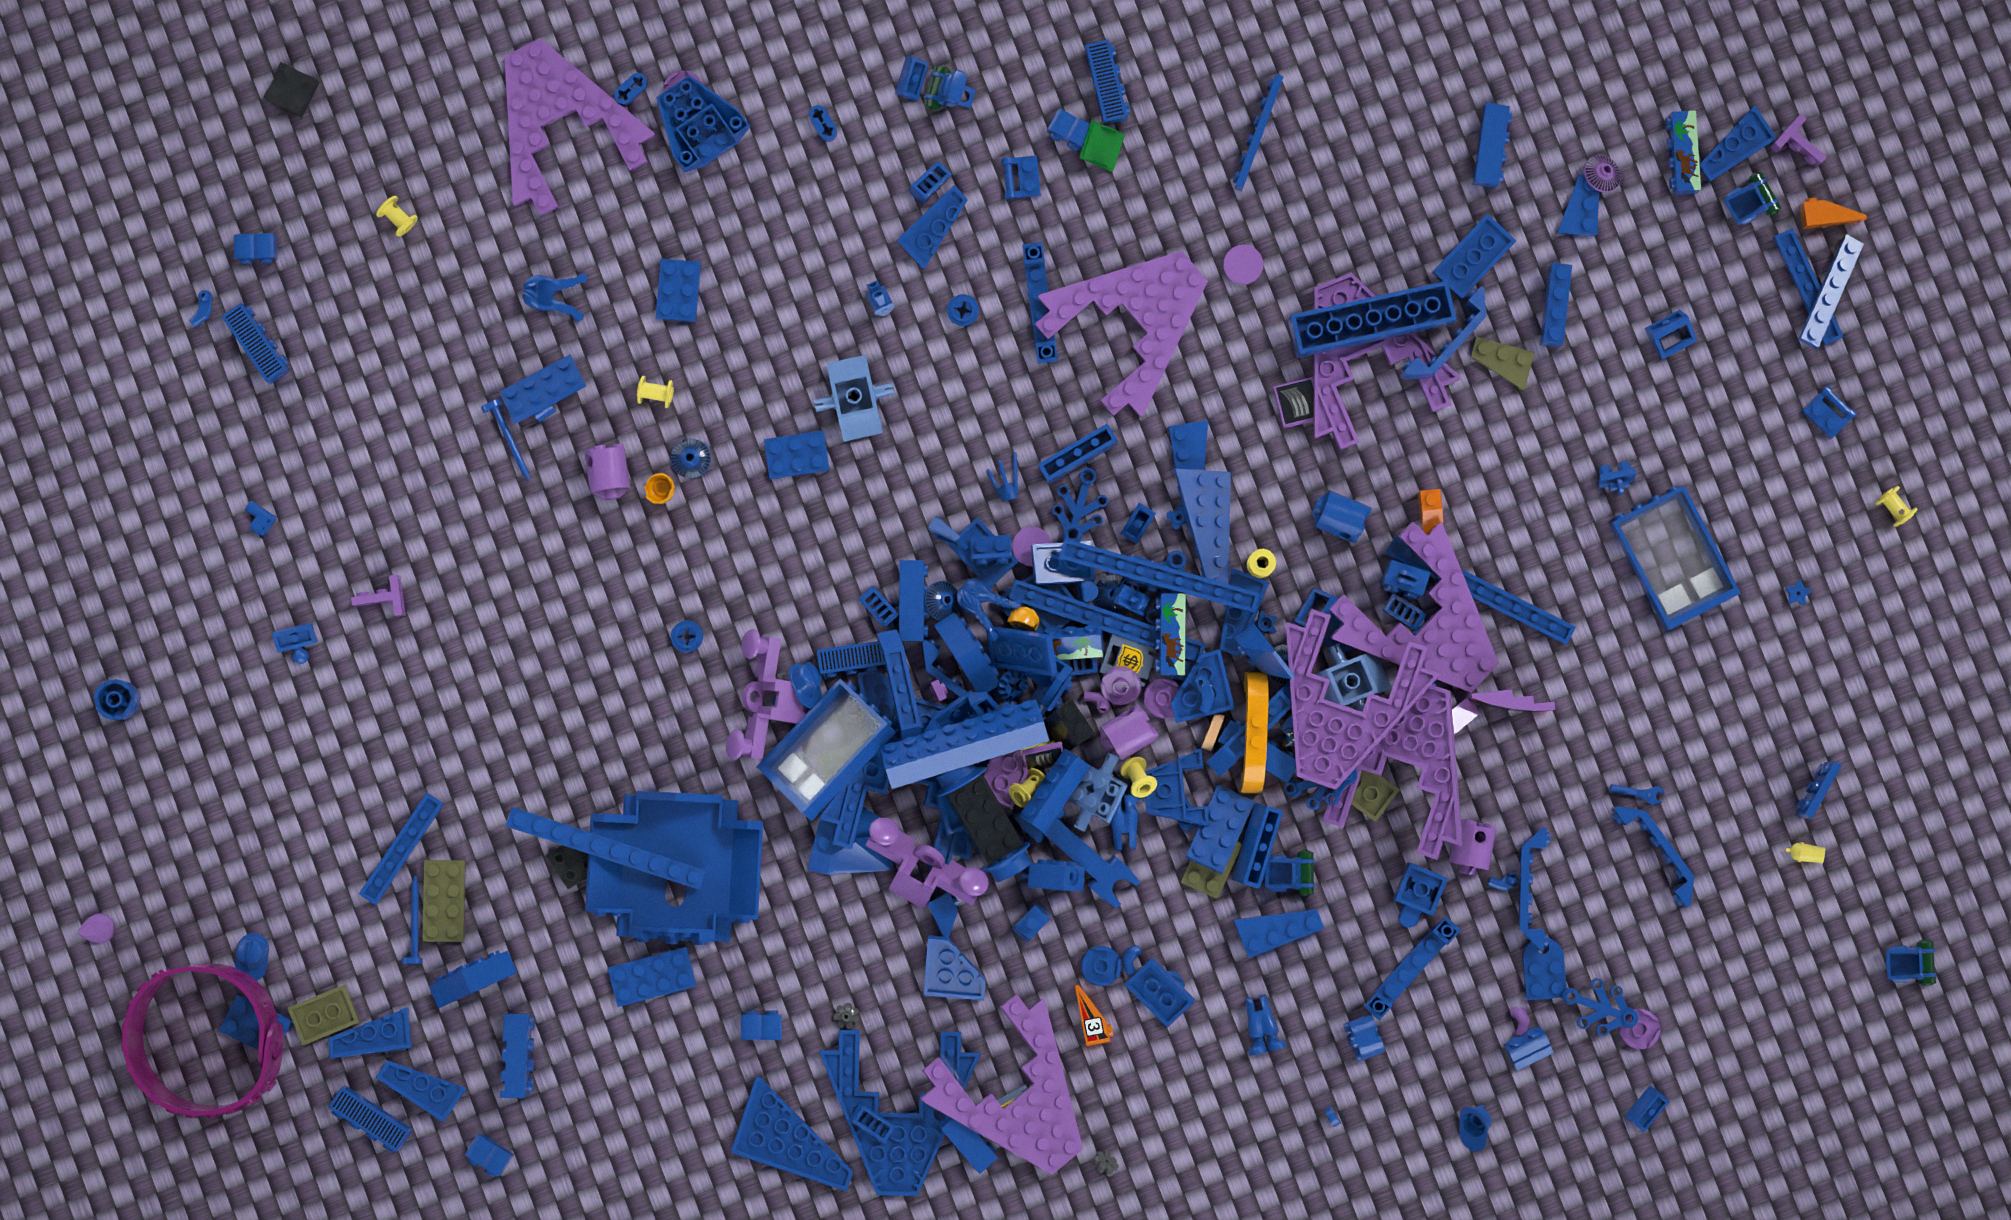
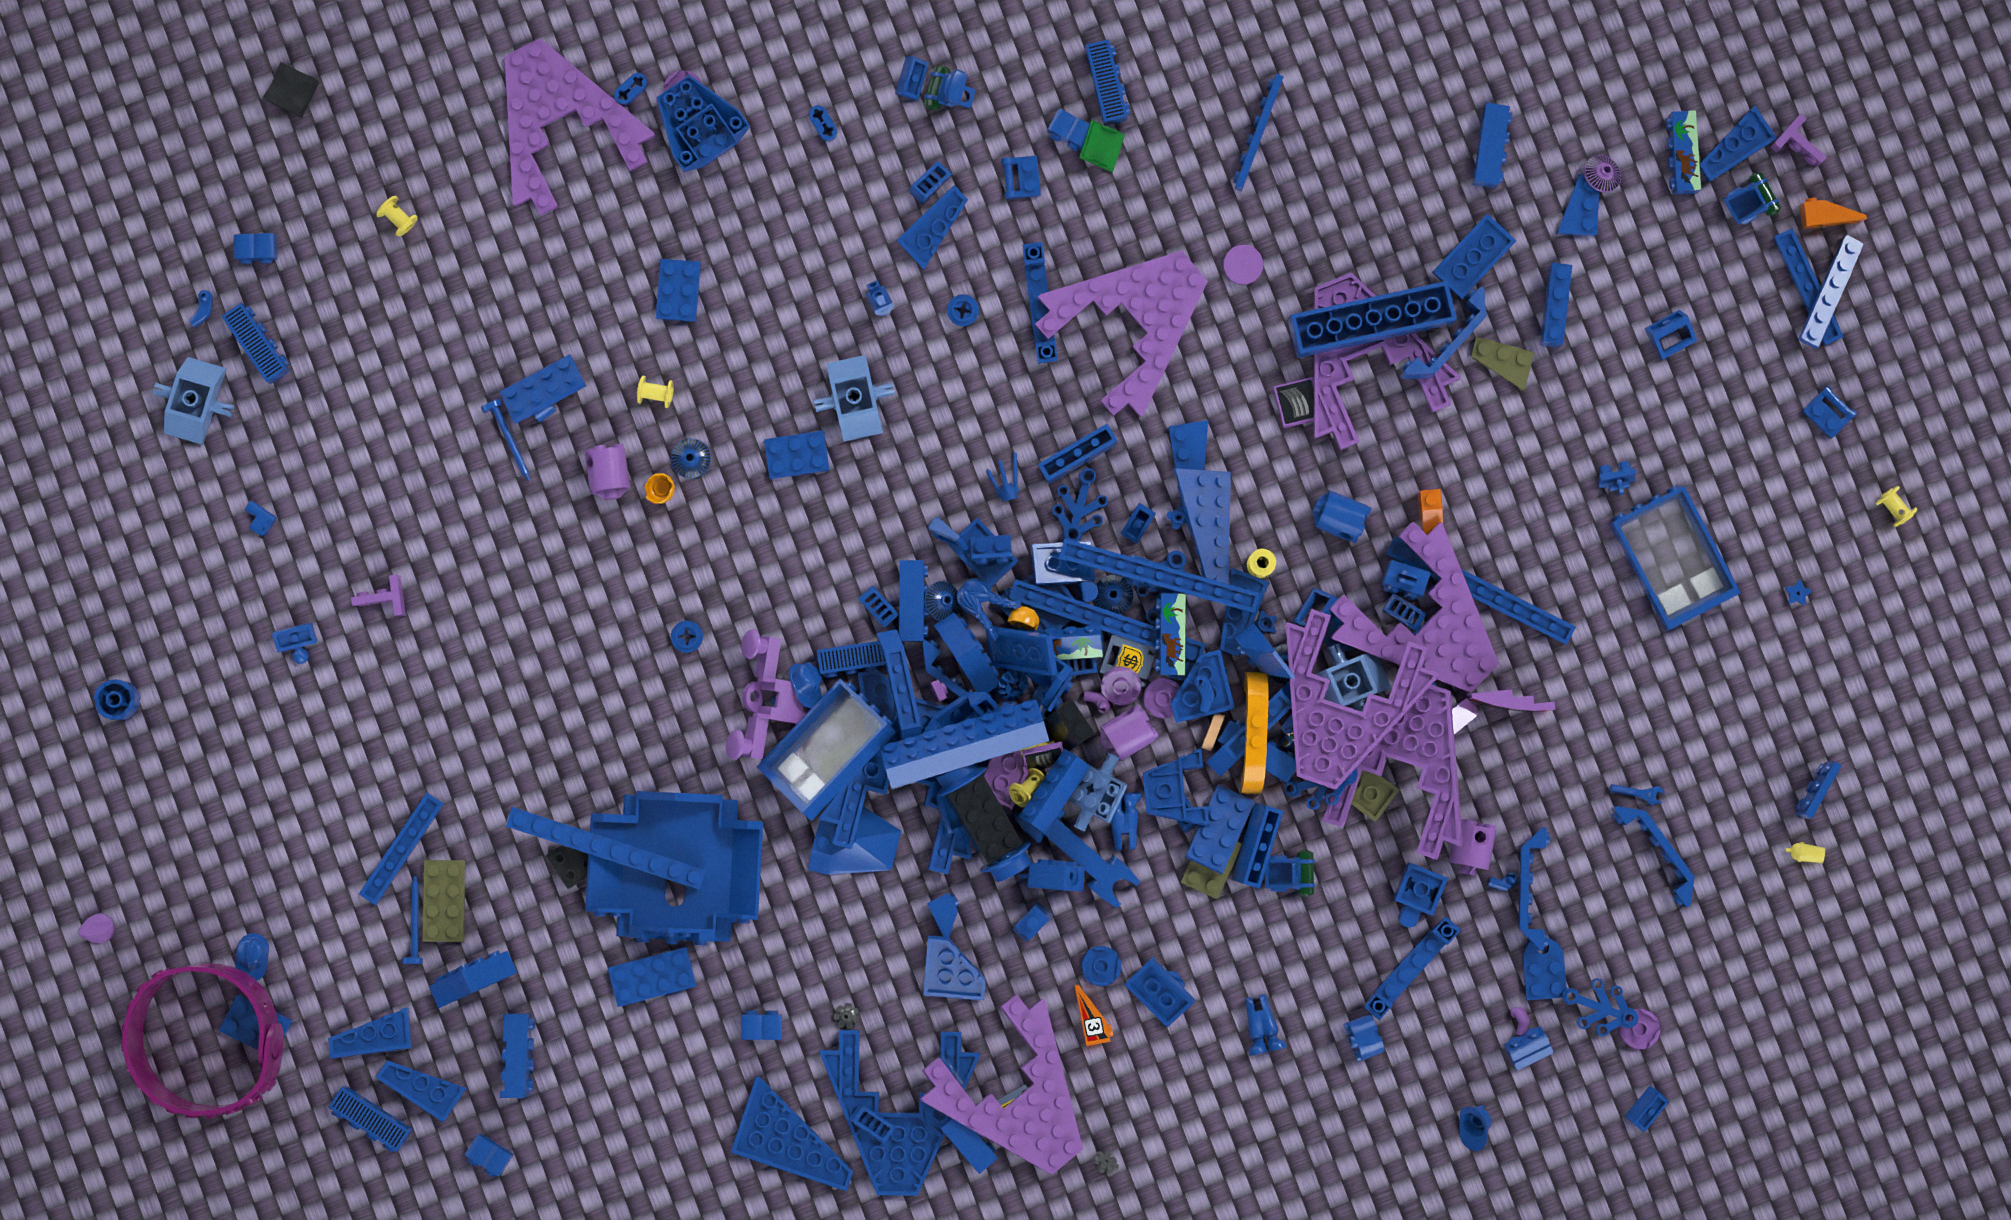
(198, 381): none -> medium blue slope
(324, 1014): olive plate -> none
(539, 293): blue hair -> none
(899, 847): medium lavender piece -> none
(1024, 539): medium lavender tile -> none
(1128, 958): blue arm -> none
(1131, 599): blue hips -> none
(1142, 784): light yellow hose -> none
(1273, 930): blue wedge -> none
(1332, 1116): blue tile -> none
(1912, 963): blue piece -> none

